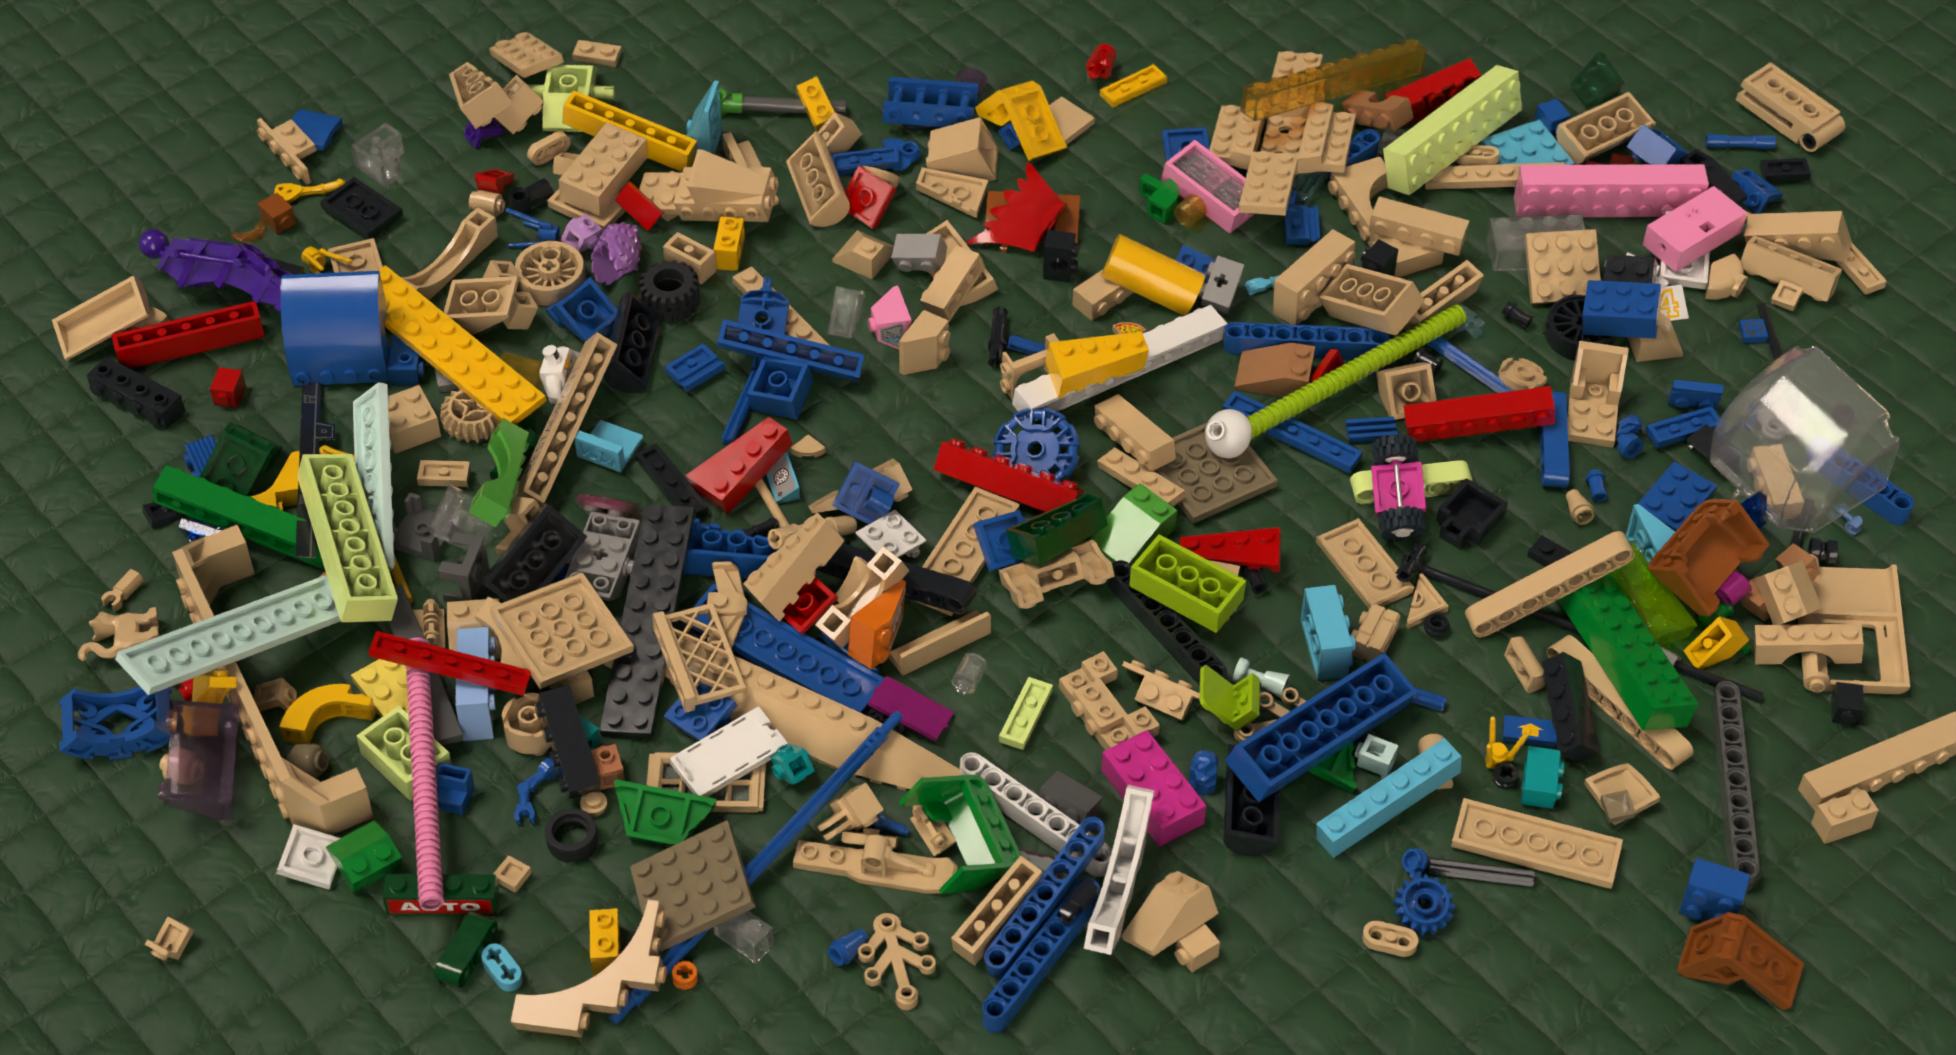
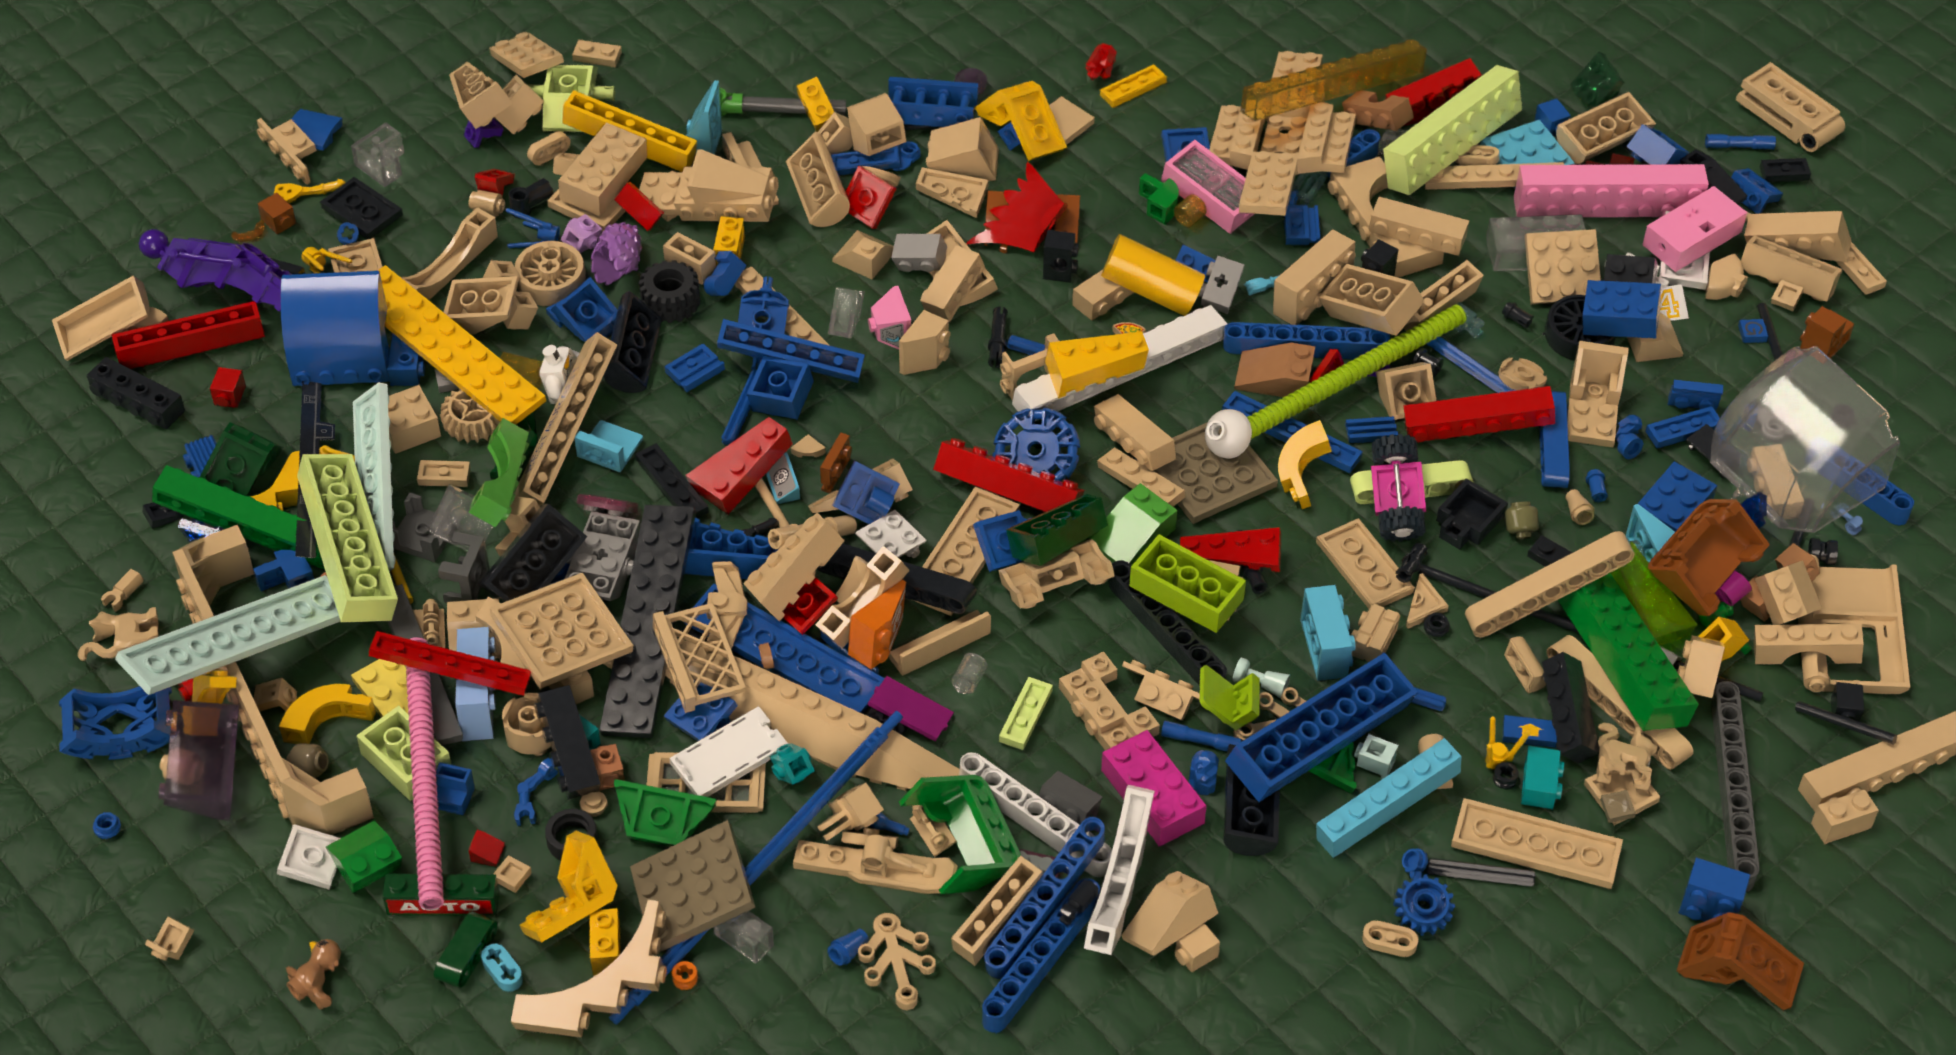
(104, 820): none -> blue plate
(284, 569): none -> blue brick
(310, 977): none -> medium nougat animal
(350, 227): none -> blue bush
(485, 849): none -> red slope
(586, 886): none -> yellow bracket
(724, 275): none -> blue leg
(766, 656): none -> medium nougat tile
(835, 462): none -> dark orange plate
(875, 125): none -> tan slope
(1184, 733): none -> blue piece
(1296, 454): none -> yellow arch
(1522, 519): none -> olive head
(1625, 757): none -> tan animal
(1701, 665): none -> tan brick
(1826, 331): none -> dark orange brick
(1846, 722): none -> black bar

